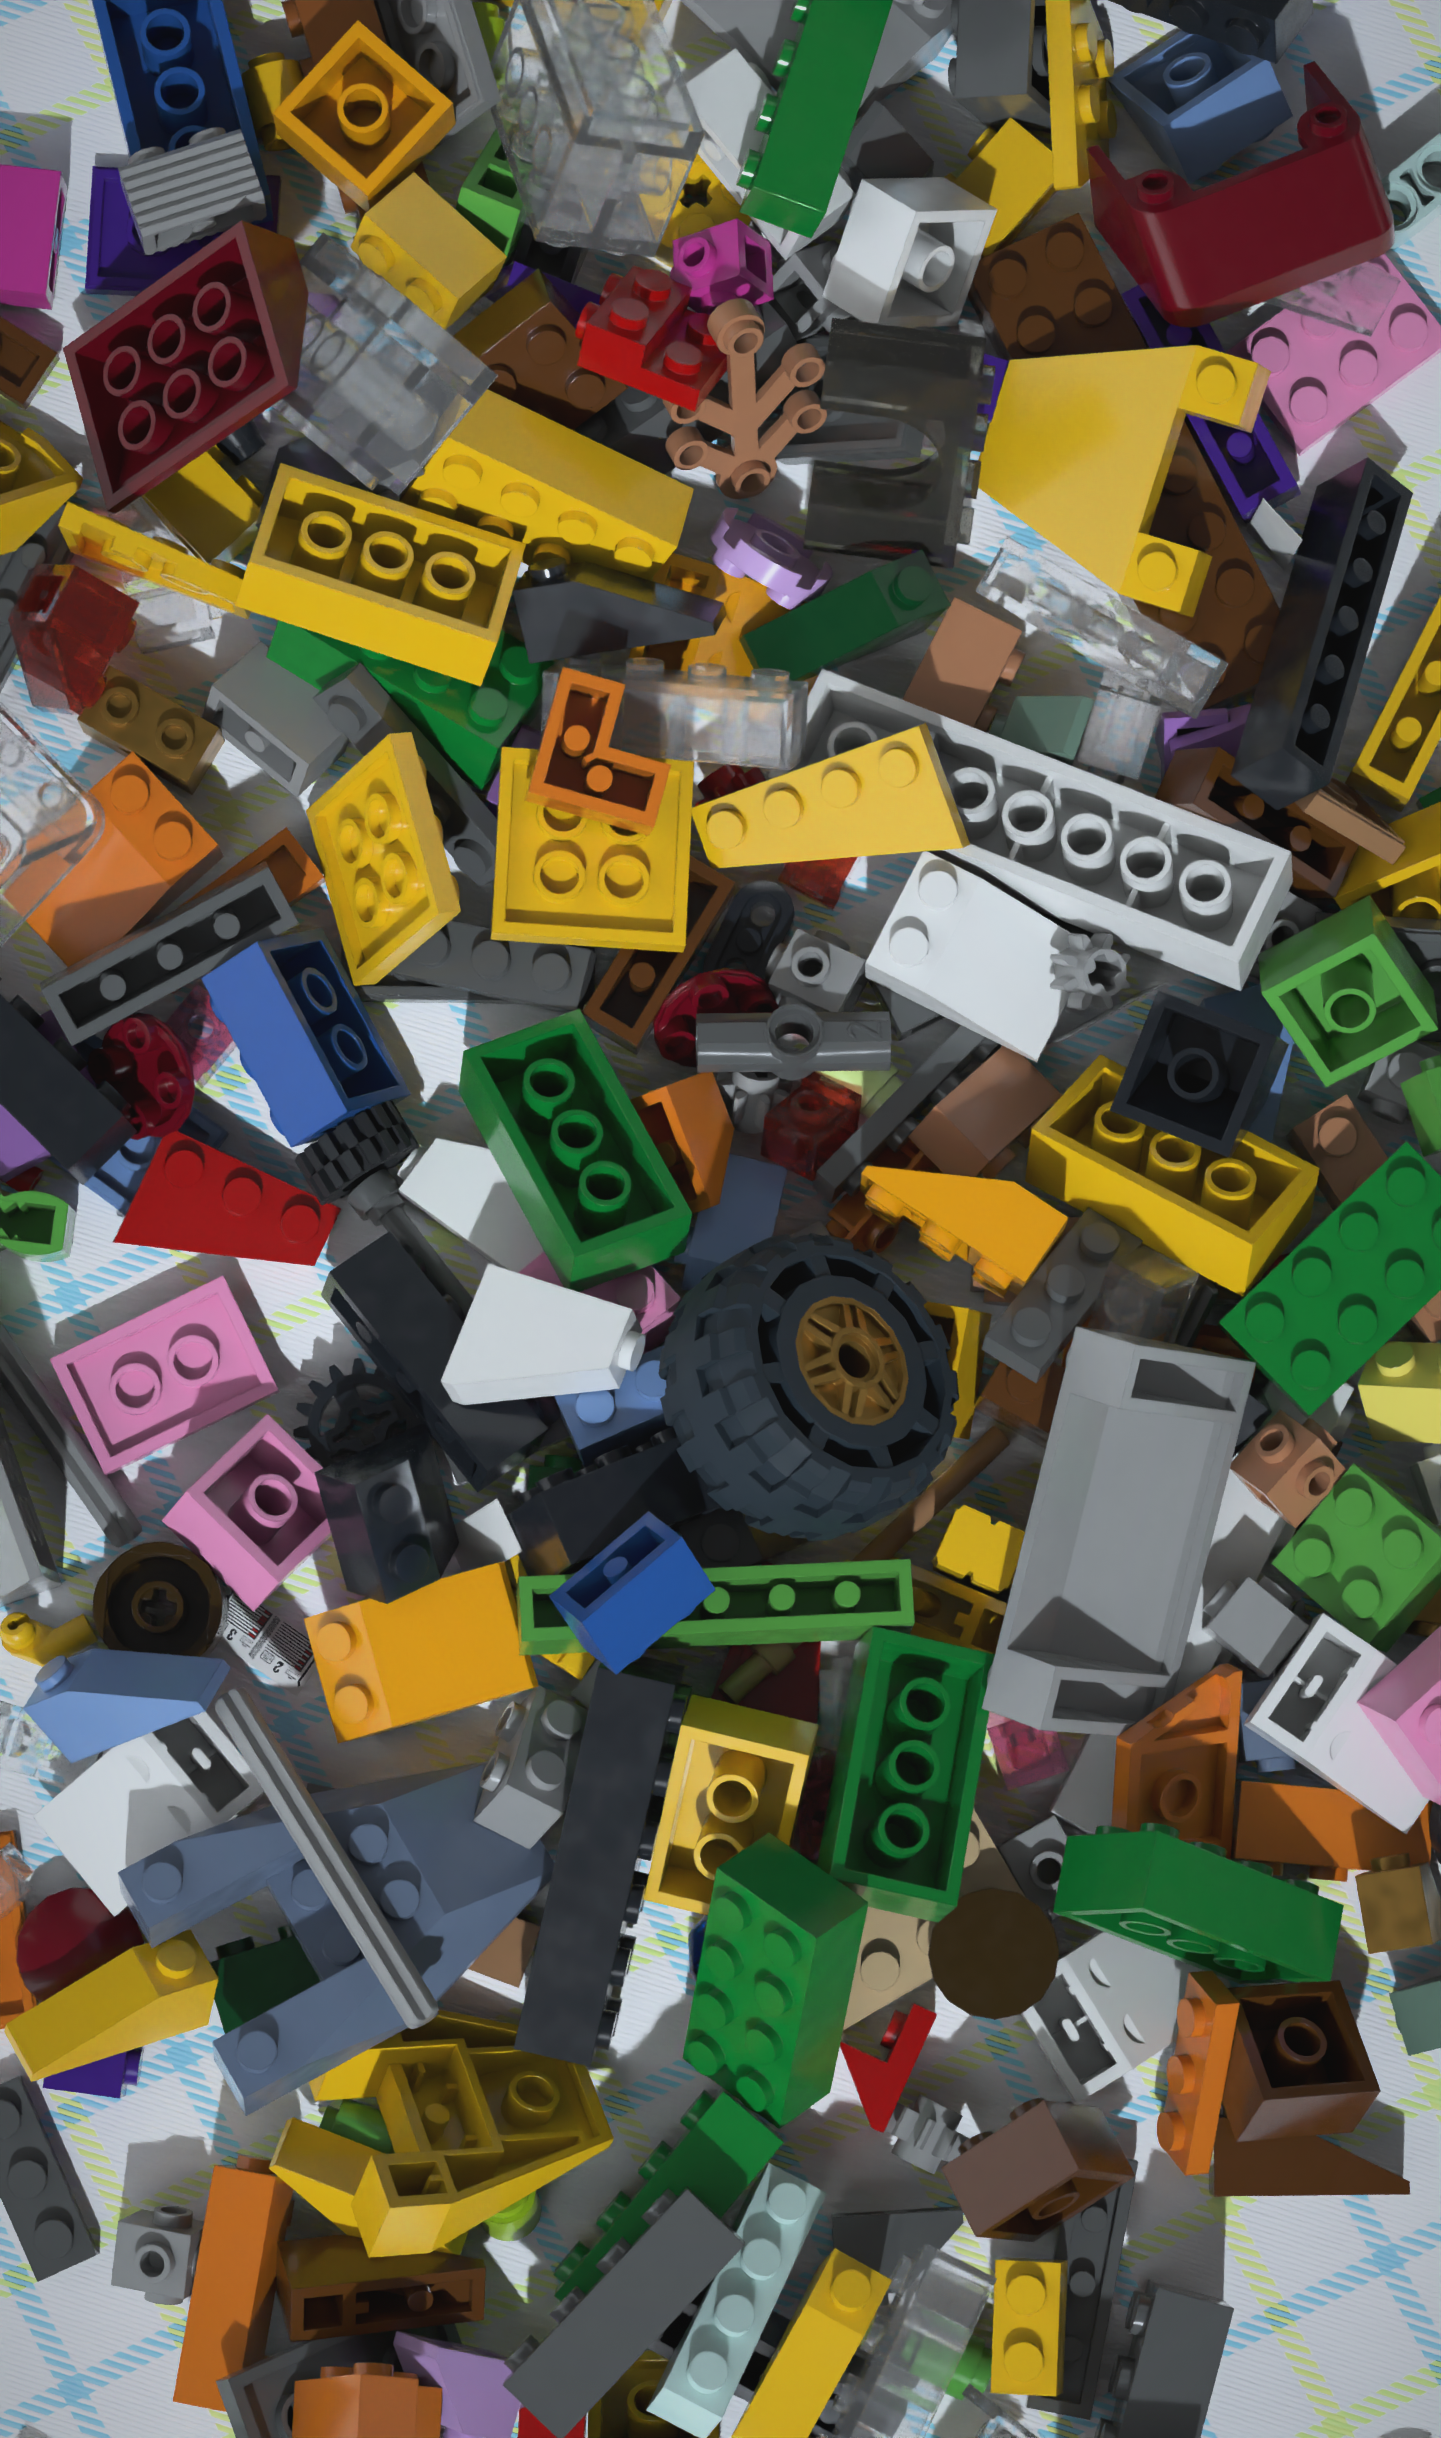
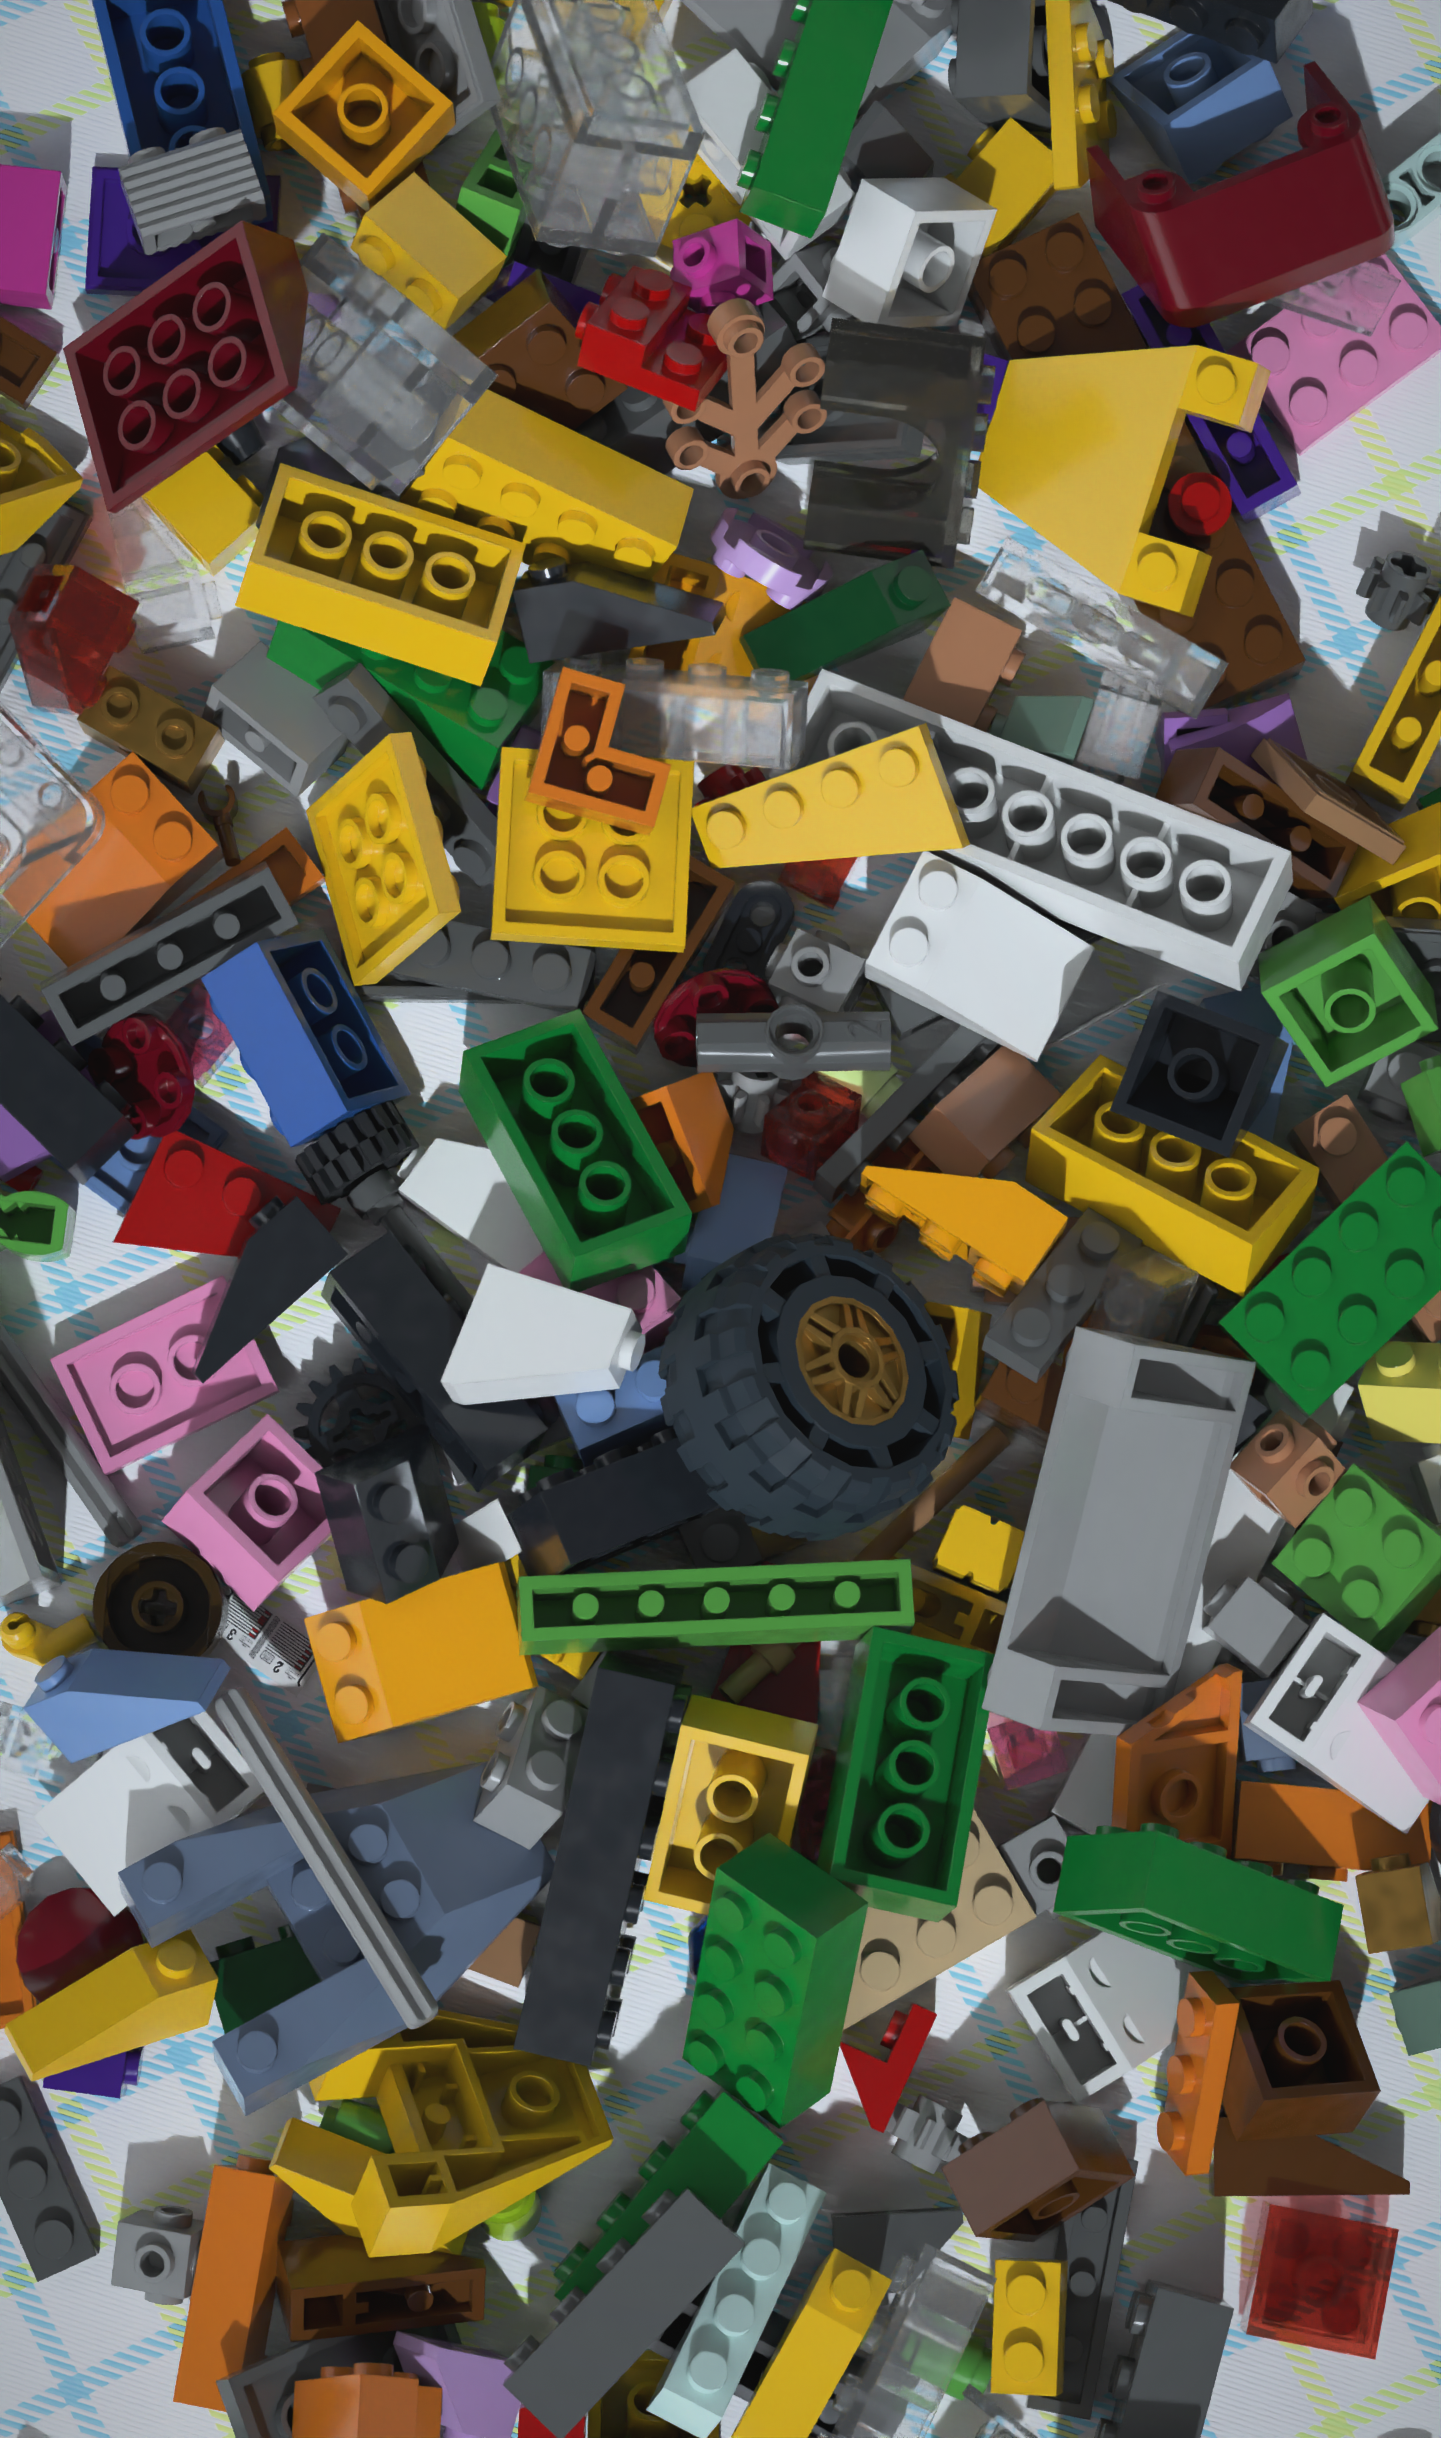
(151, 559): yellow wing -> none
(223, 825): none -> reddish brown hand
(271, 1272): none -> black slope
(632, 1593): blue brick -> none
(993, 1954): dark brown tile -> none
(1090, 971): light grey gear -> none
(1199, 504): none -> red plate
(1274, 534): white sticker -> none
(1319, 2279): none -> clear red brick
(1322, 635): black brick -> none
(1397, 590): none -> dark grey gear

